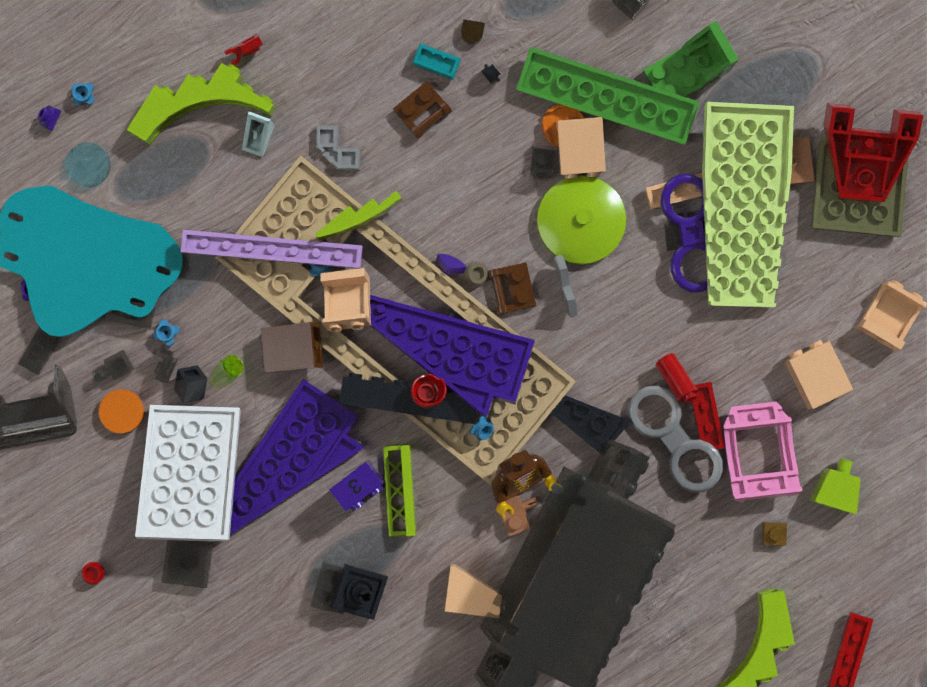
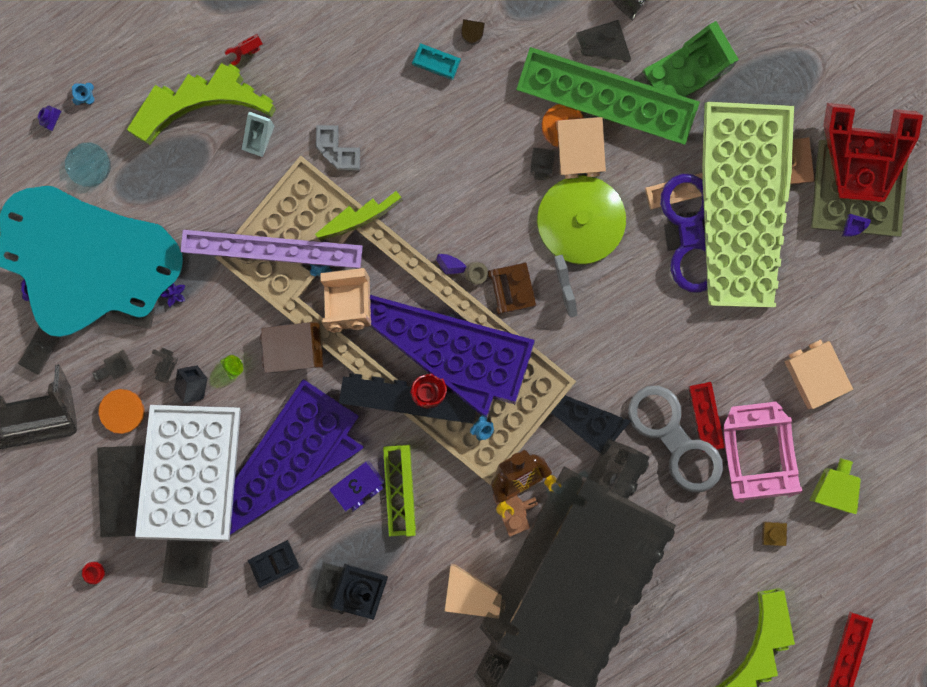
(119, 489): none -> clear smoke plate
(164, 326): dark azure plate -> none
(173, 294): none -> dark purple plant
(284, 559): none -> black piece
(417, 104): reddish brown plate -> none
(491, 73): black plate -> none
(604, 41): none -> clear smoke wing
(677, 378): red brick -> none
(855, 225): none -> dark purple tile
(891, 314): light nougat panel -> none

